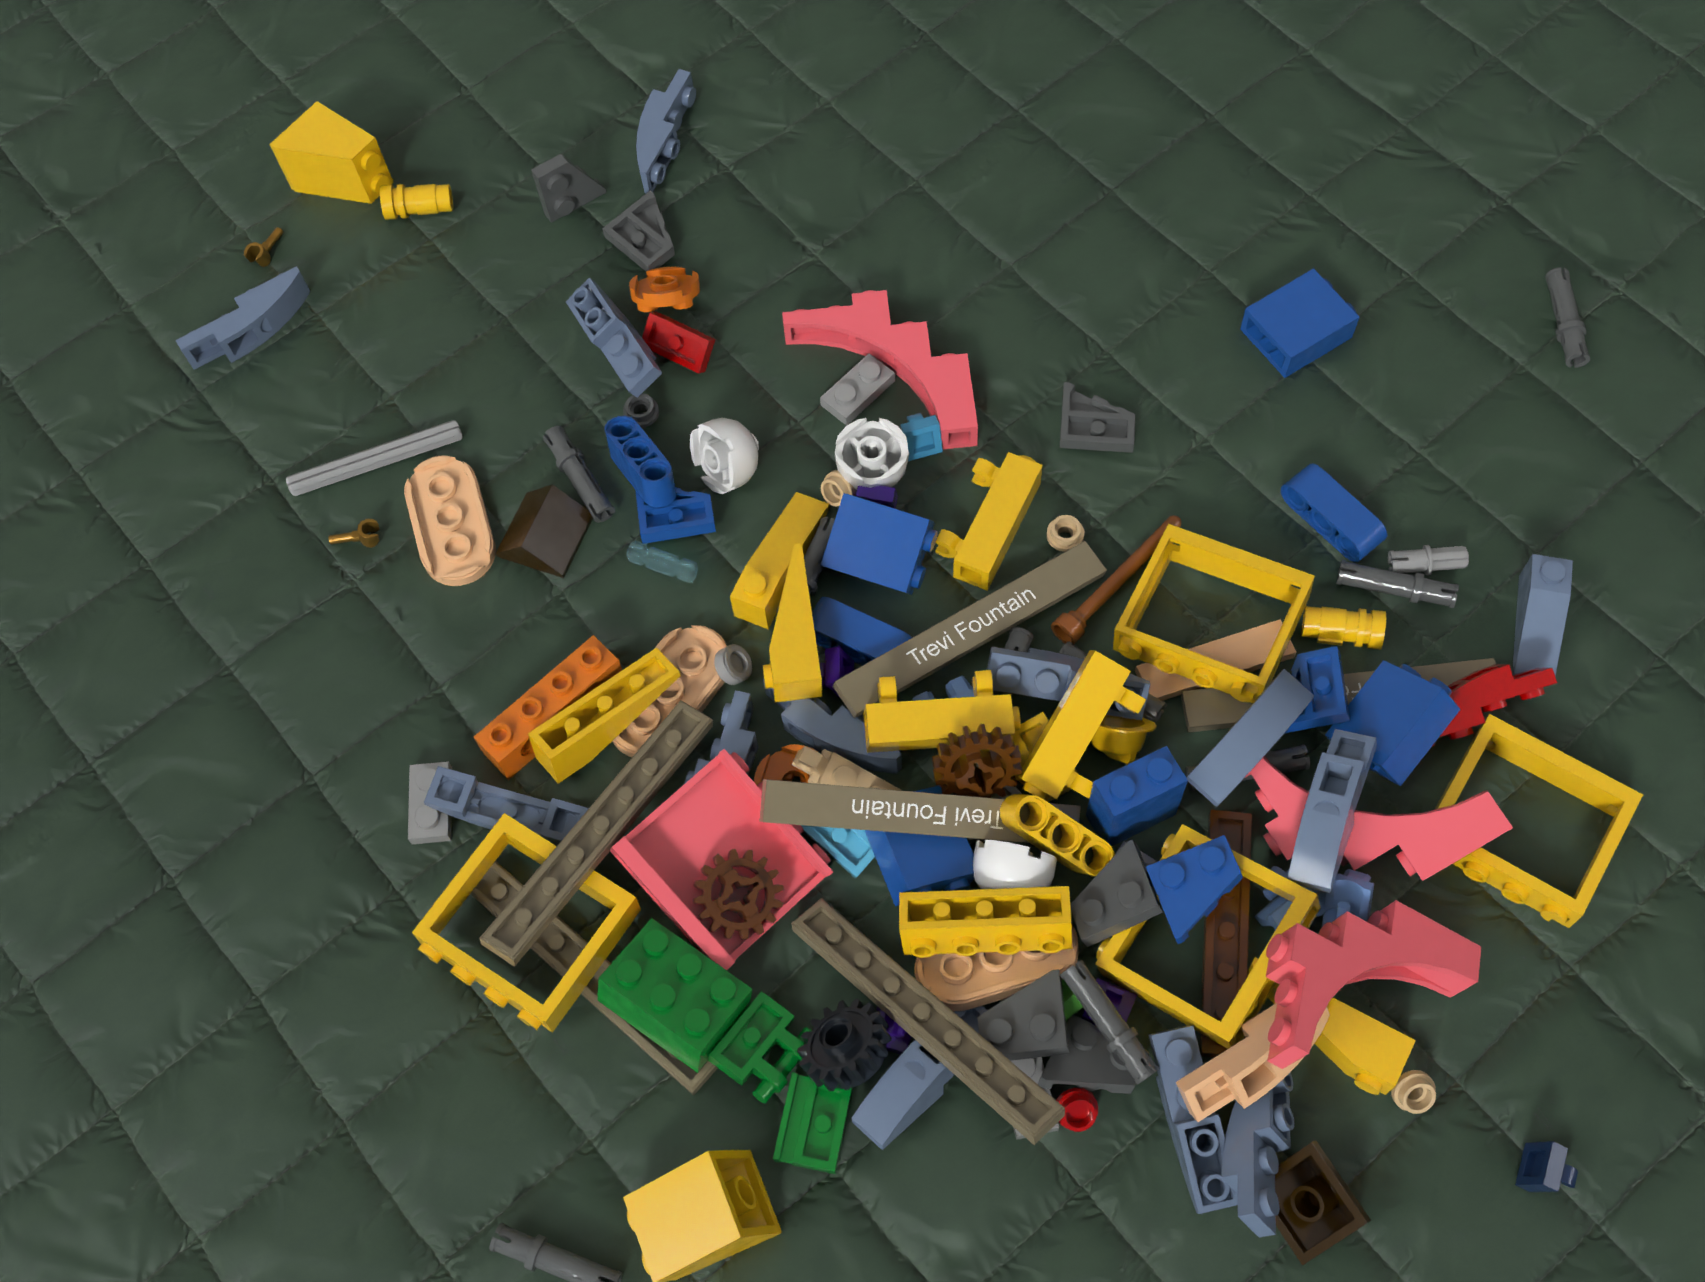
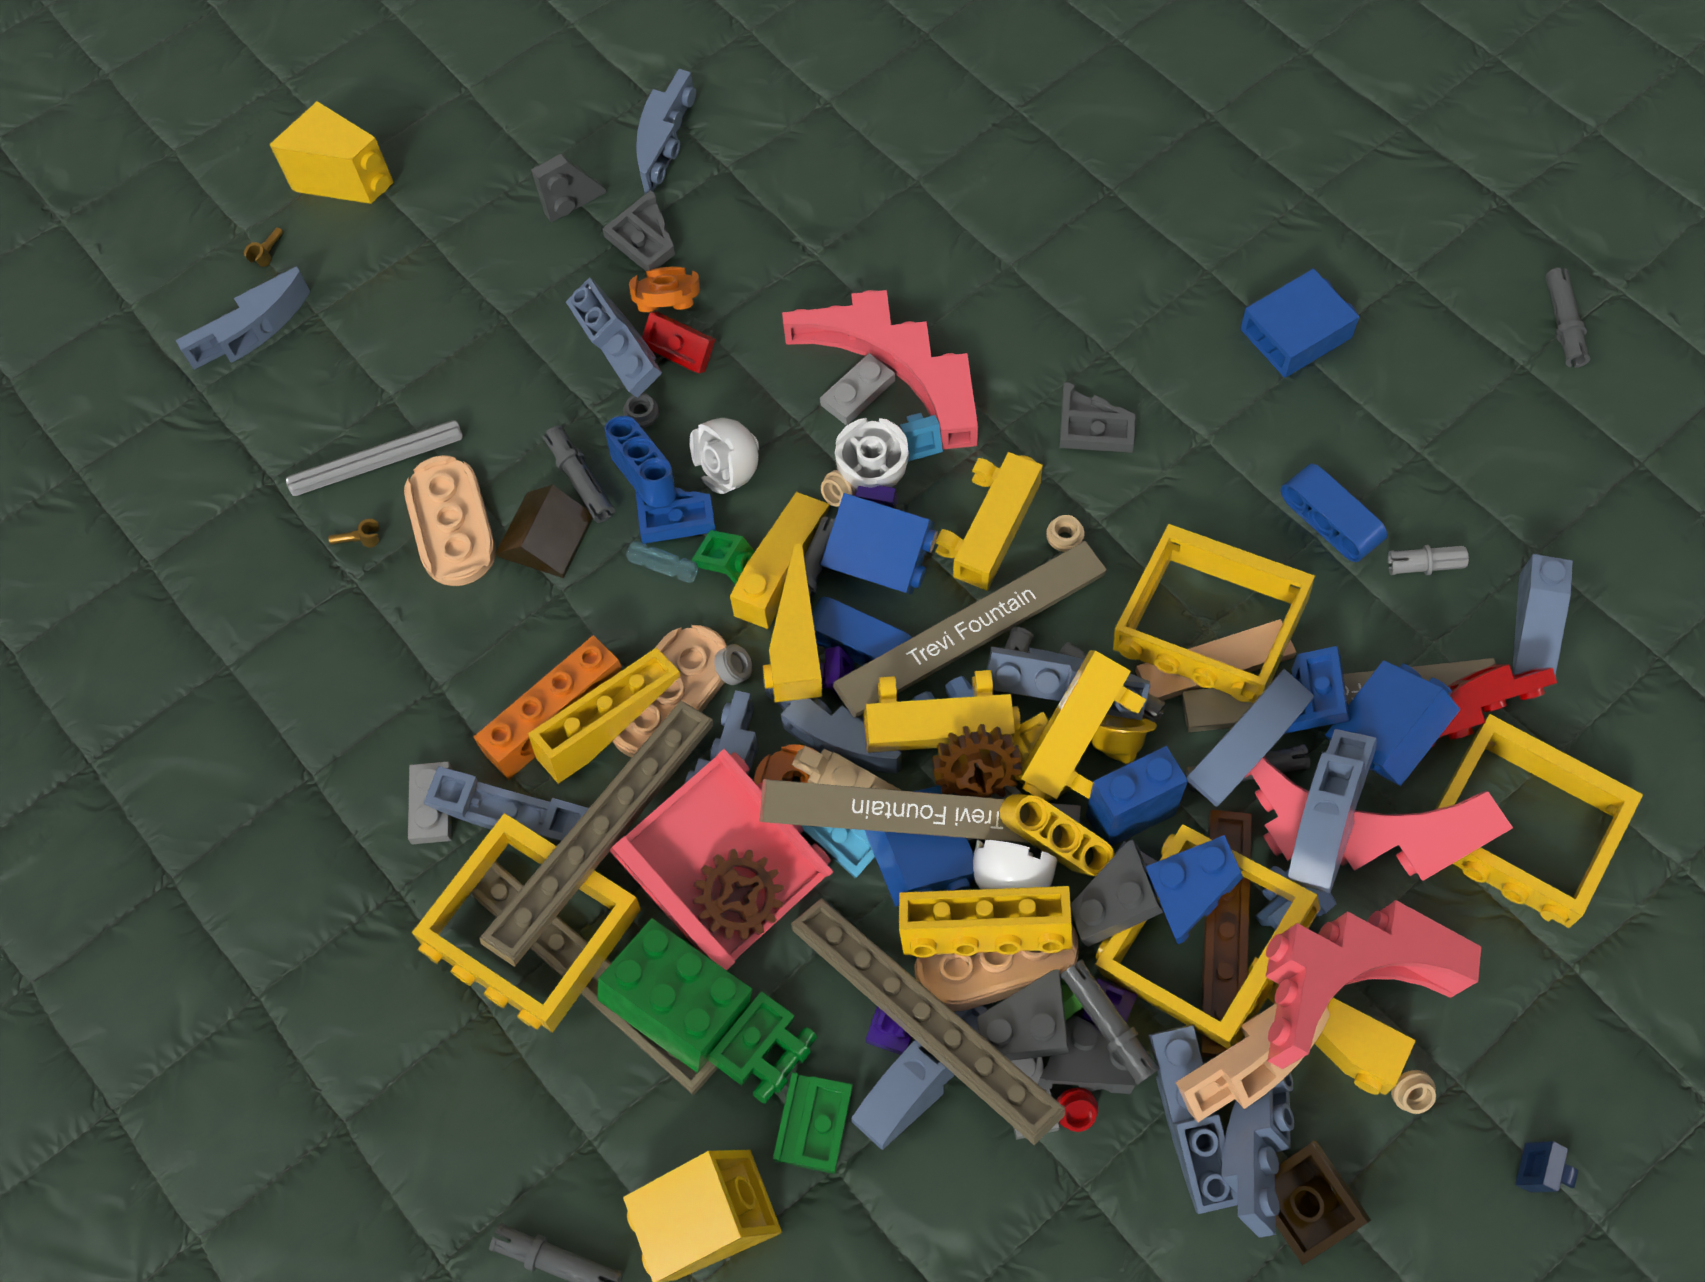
(415, 200): yellow axle -> none
(724, 554): none -> green bracket
(845, 1046): black gear -> none
(1071, 625): dark orange piece -> none
(1339, 625): yellow axle -> none
(1349, 893): medium blue hips -> none
(1398, 584): dark grey pin -> none

